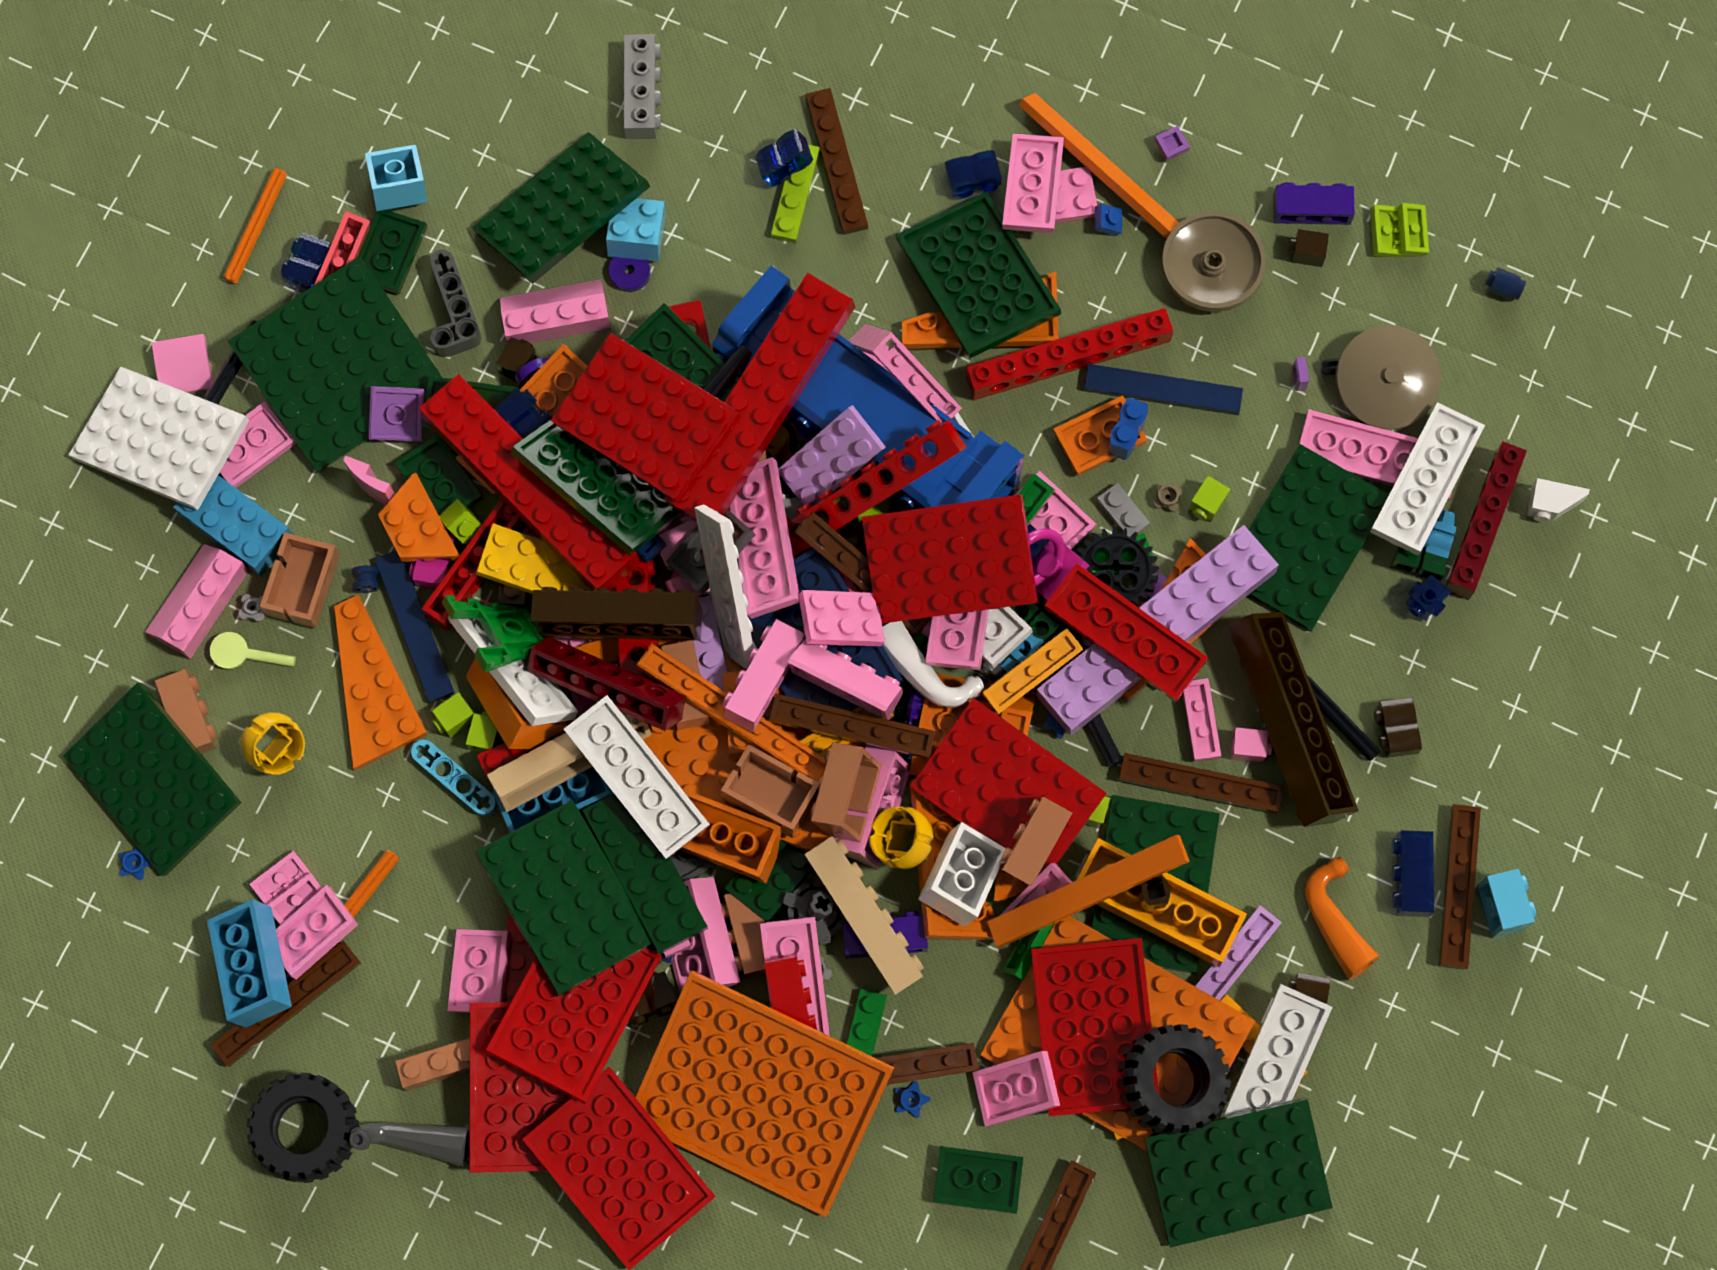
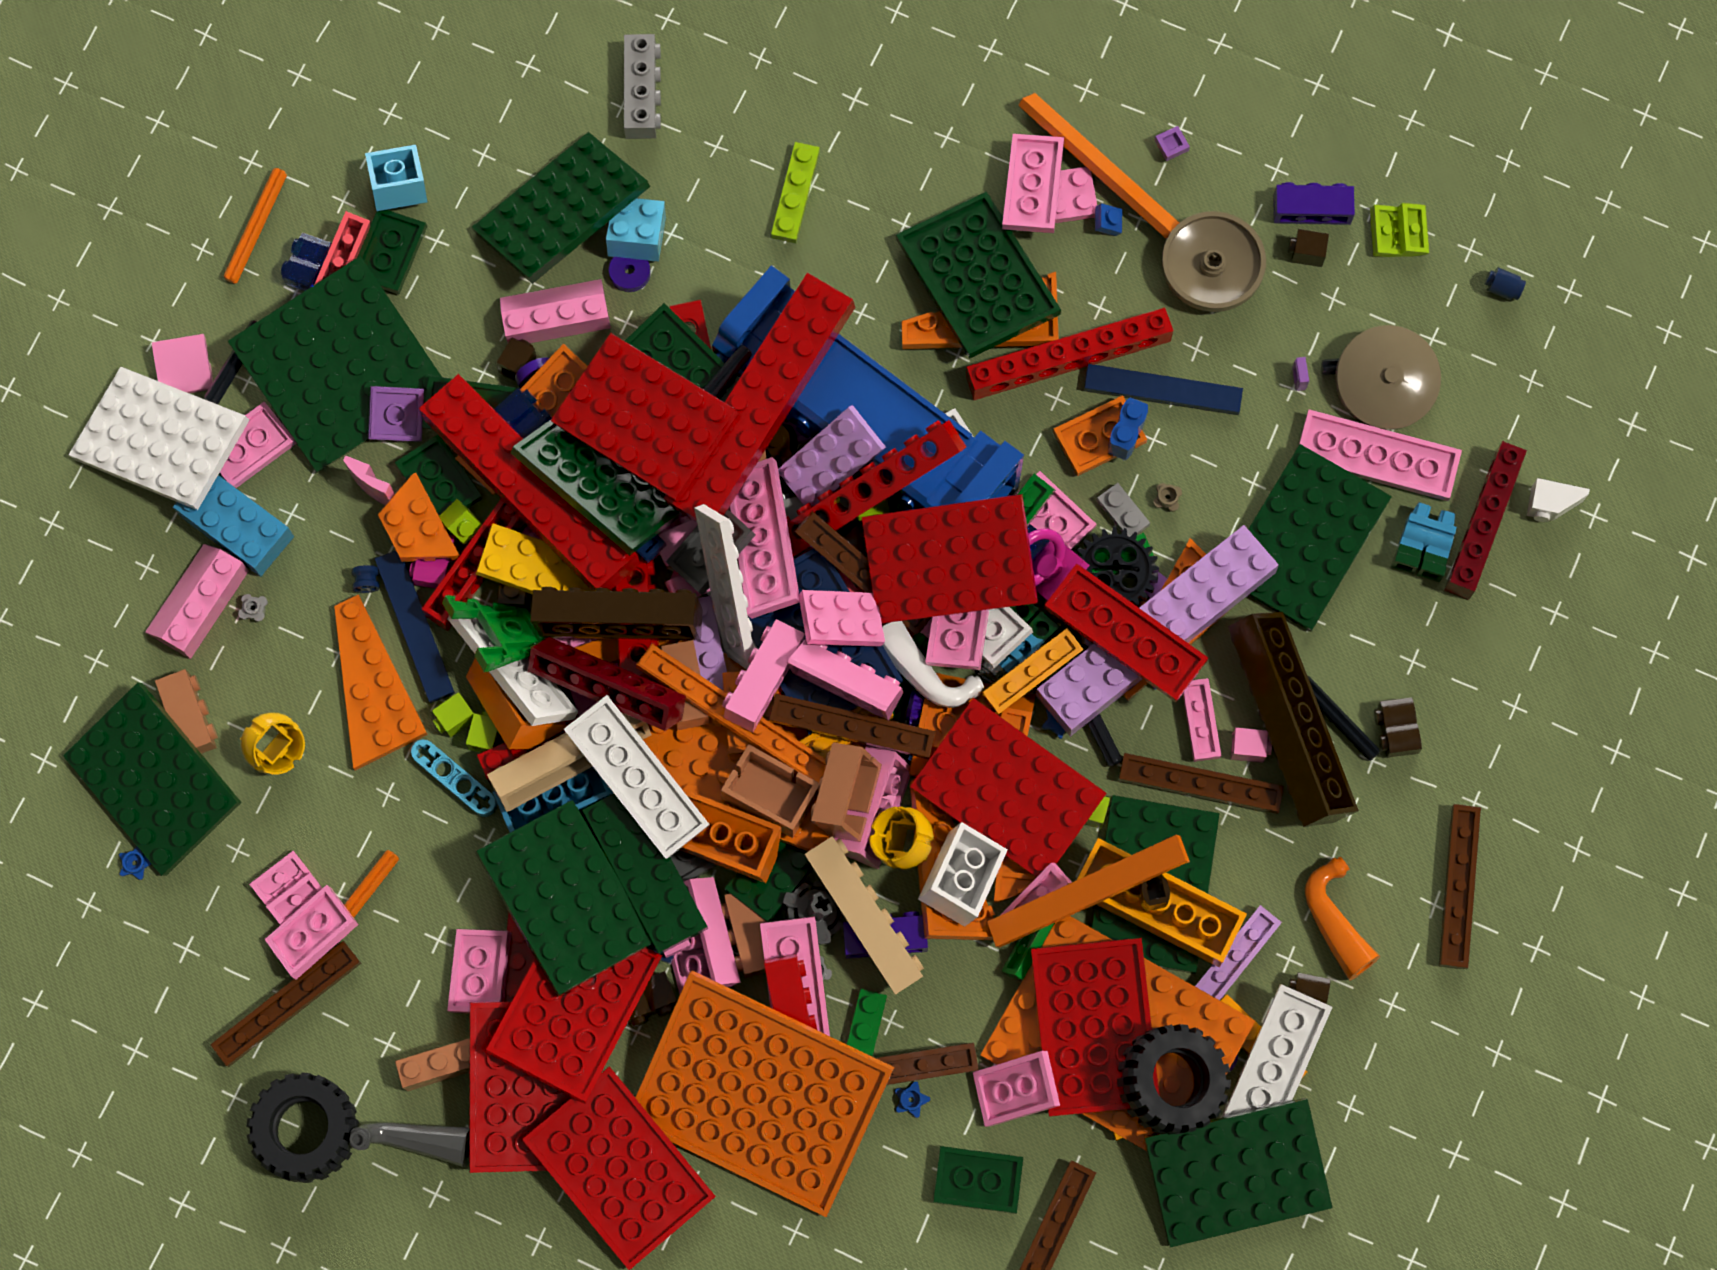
(231, 650): yellowish green piece -> none
(249, 963): dark azure brick -> none
(305, 582): nougat piece -> none
(453, 300): dark grey beam -> none
(784, 158): clear blue brick -> none
(836, 161): reddish brown plate -> none
(905, 369): bright pink window -> none
(973, 174): clear blue brick -> none
(1035, 840): nougat piece -> none
(1209, 499): lime brick -> none
(1413, 873): clear blue brick -> none
(1427, 479): white plate -> none
(1427, 598): clear blue brick -> none
(1506, 903): medium azure brick -> none

